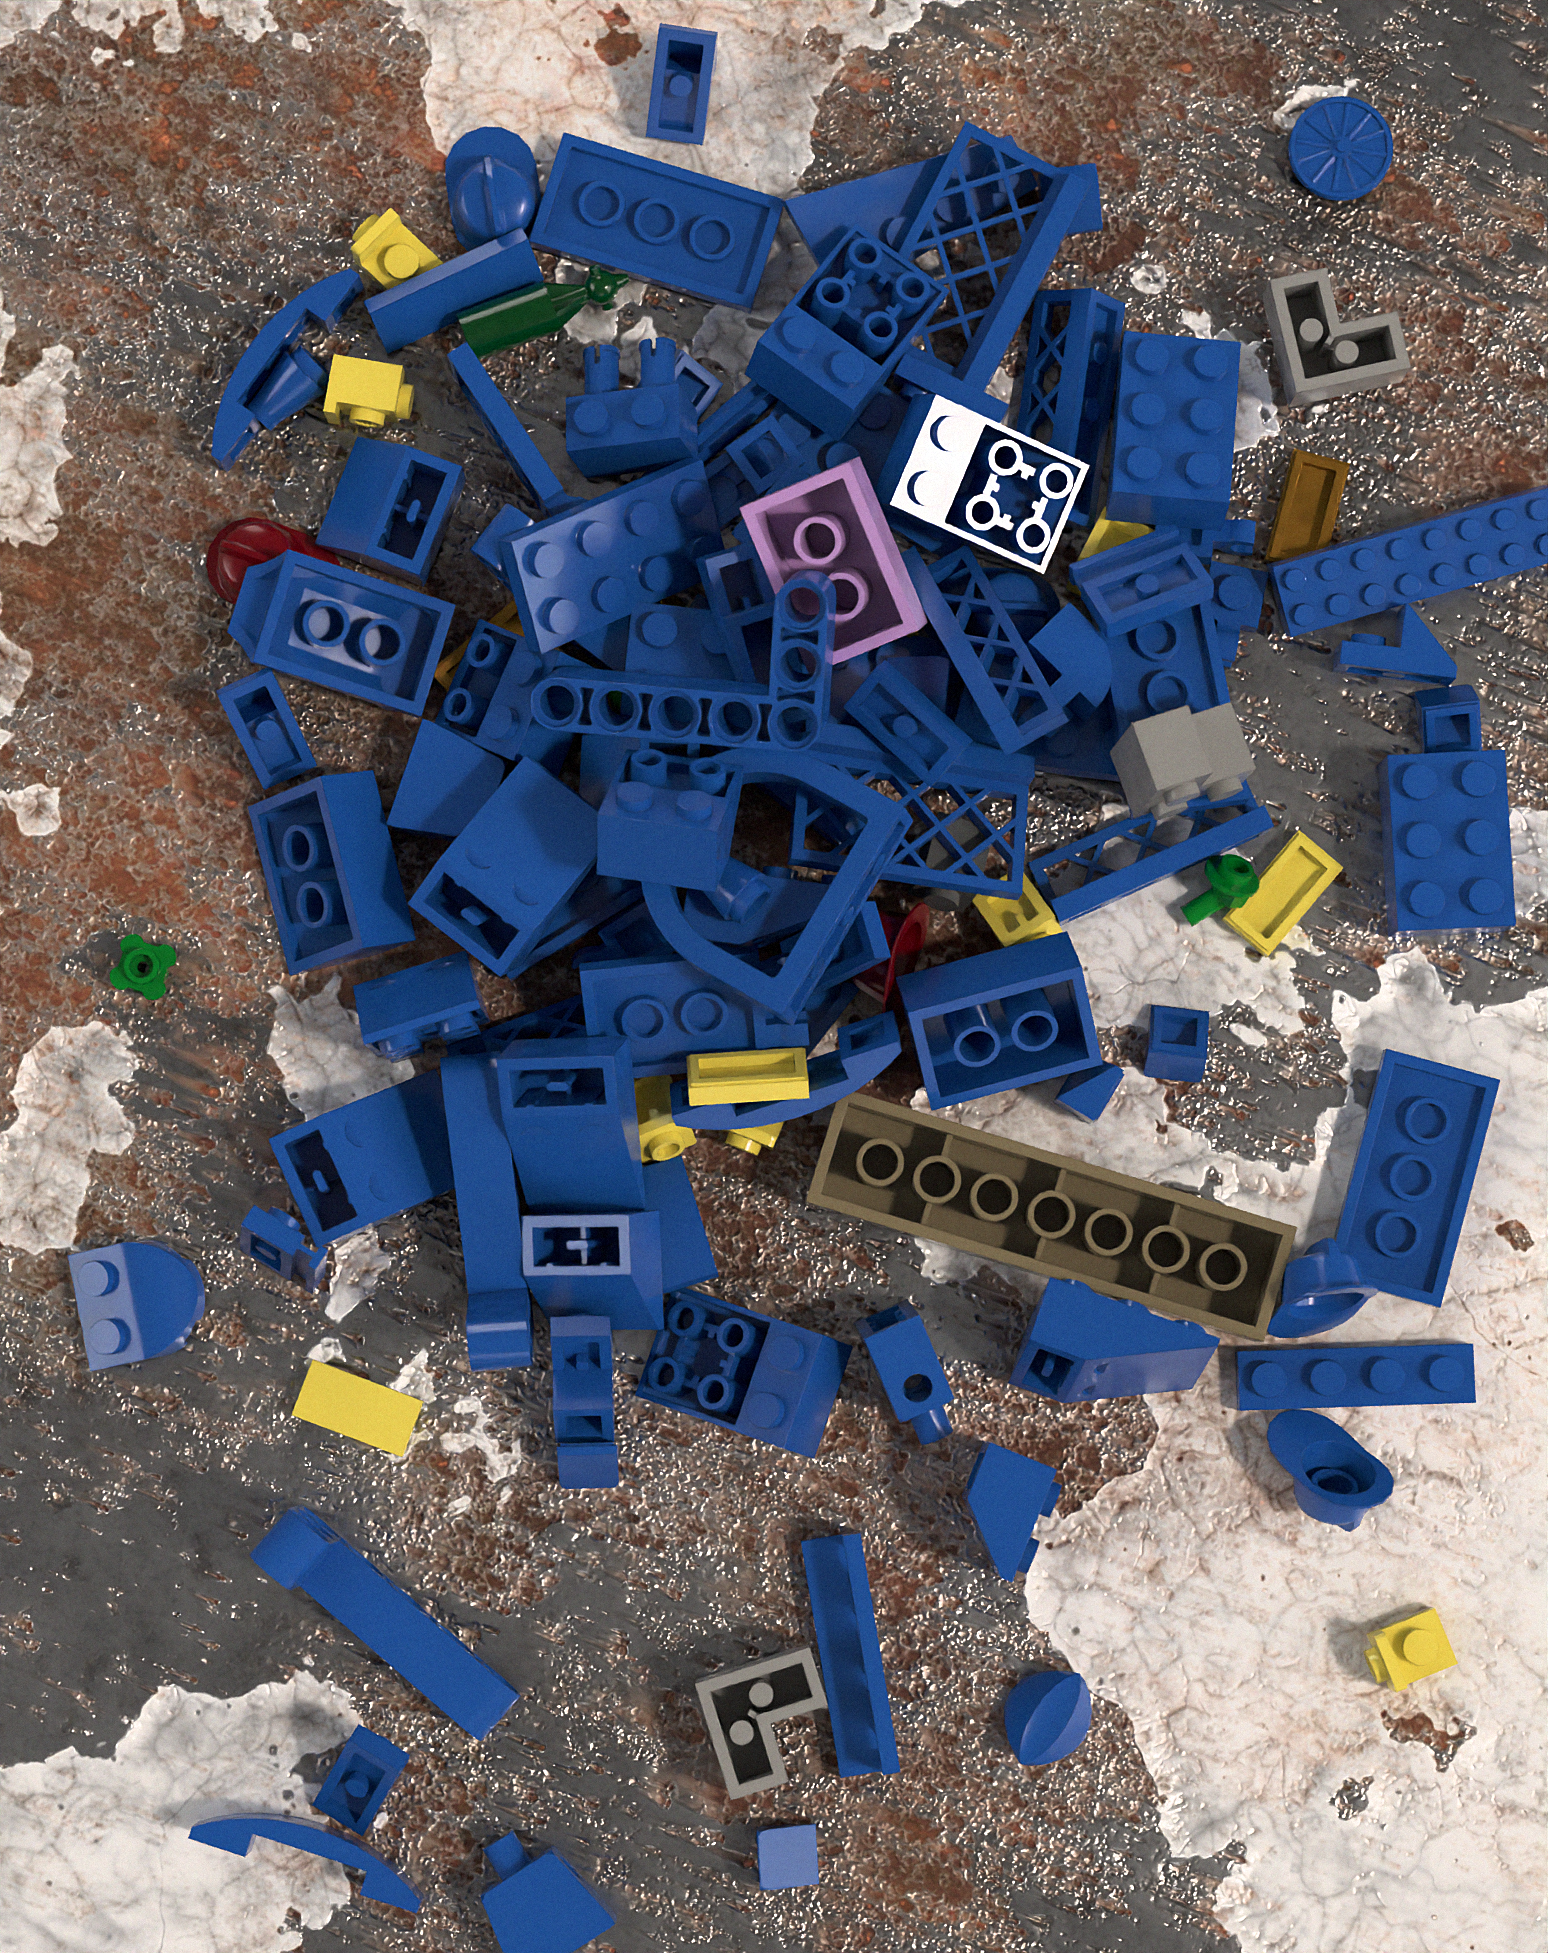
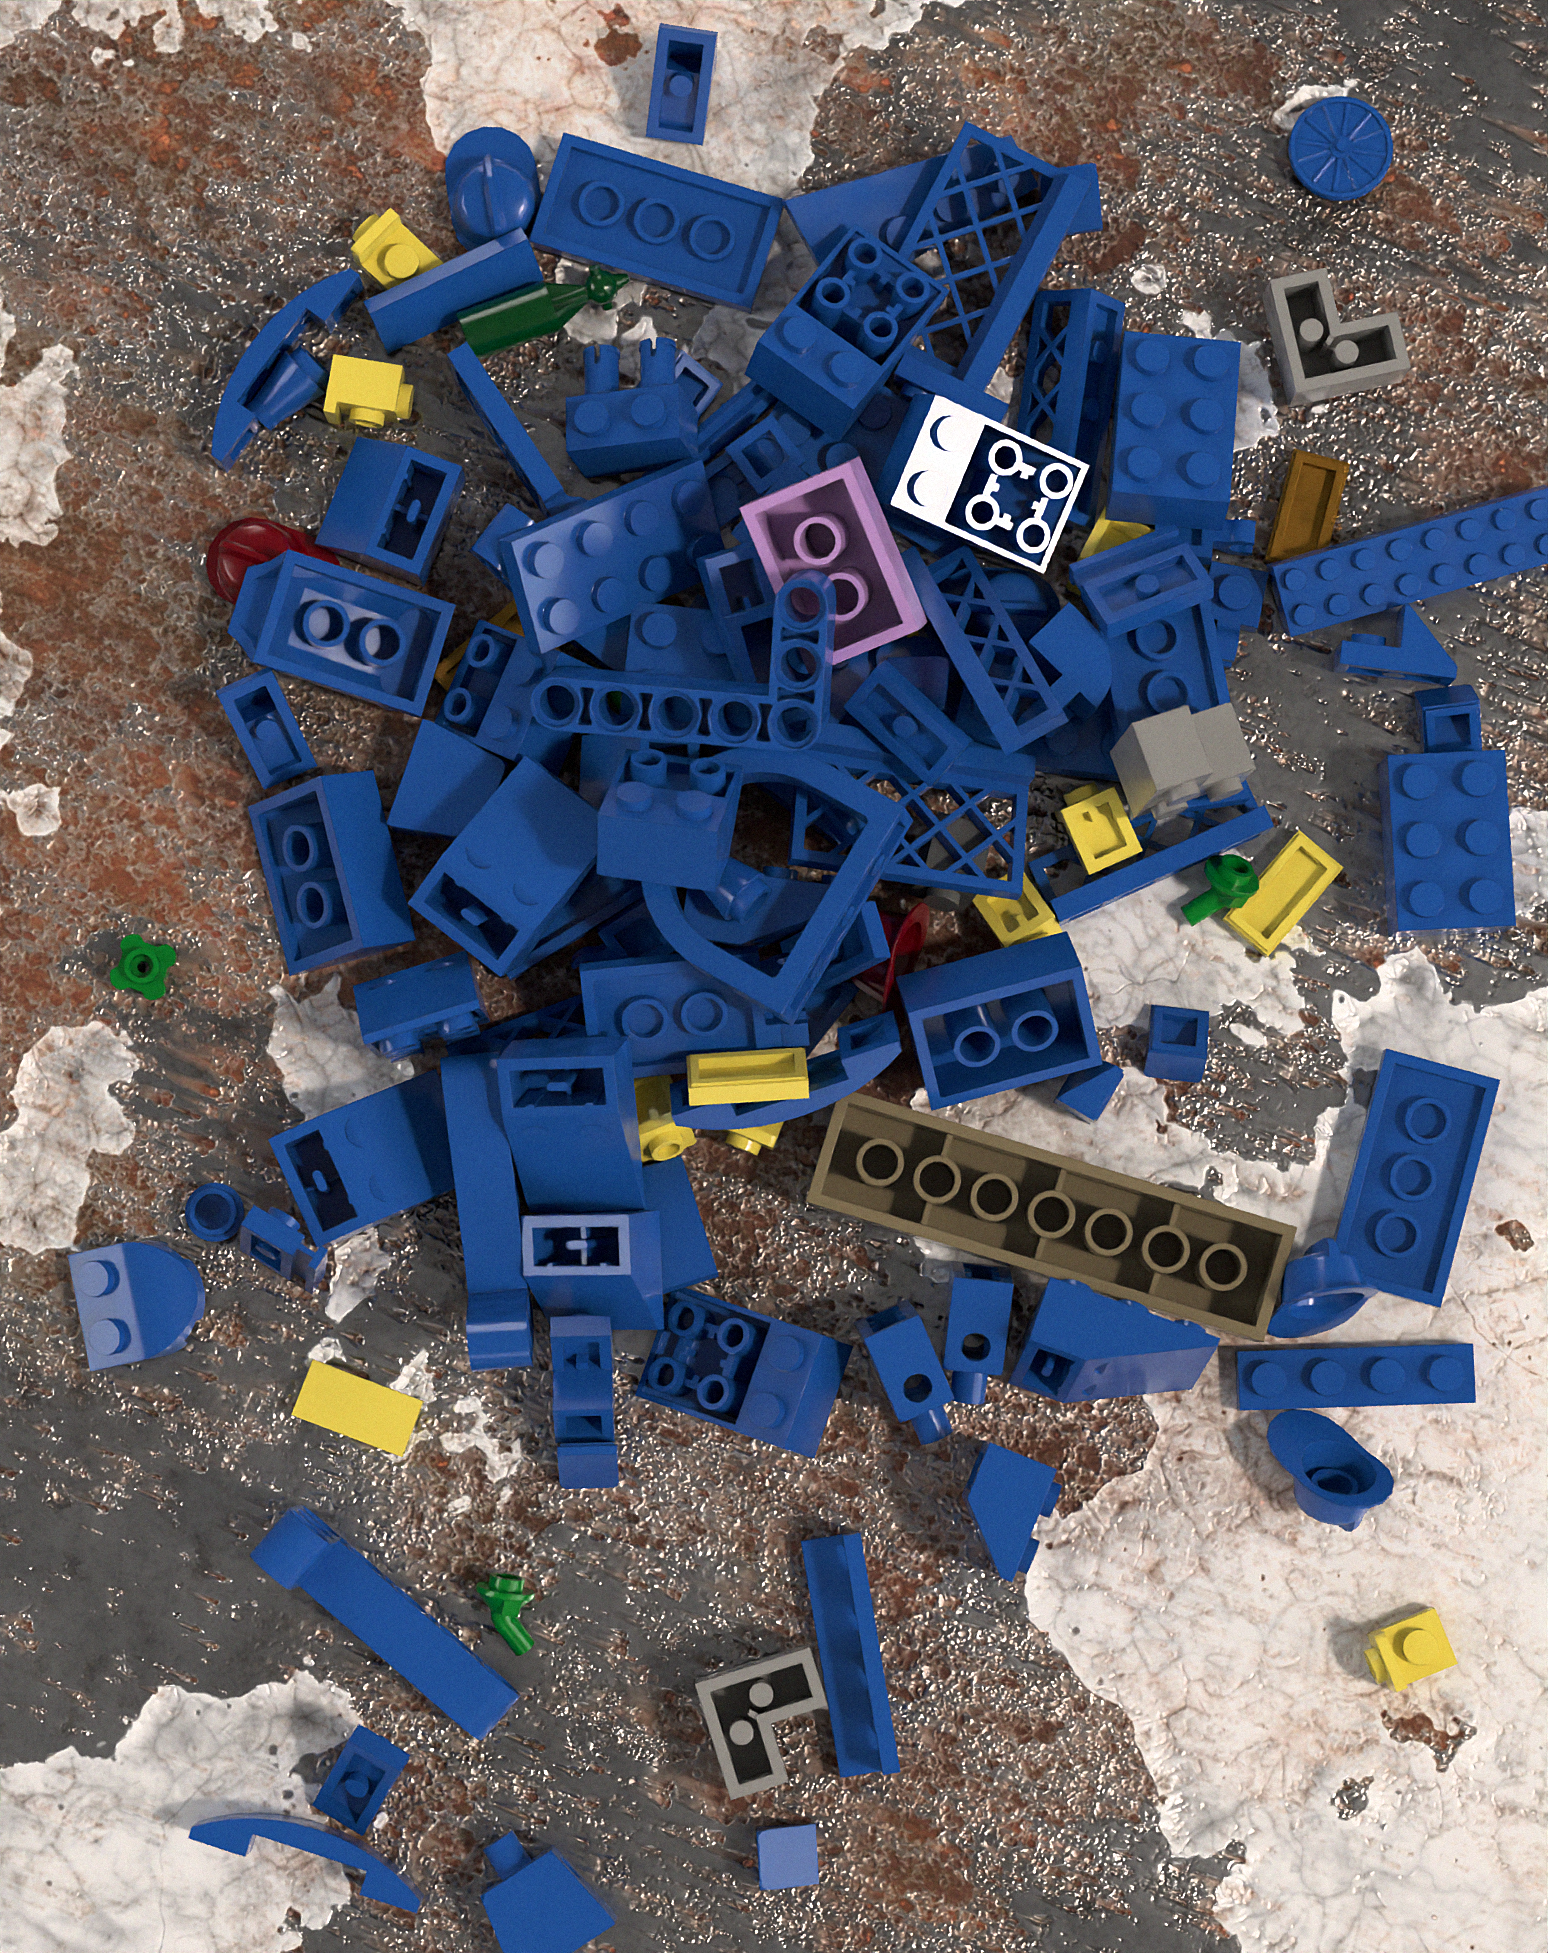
(214, 1212): none -> blue plate
(505, 1598): none -> green plate
(976, 1303): none -> blue torso
(1047, 1716): blue piece -> none
(1098, 827): none -> light yellow bracket

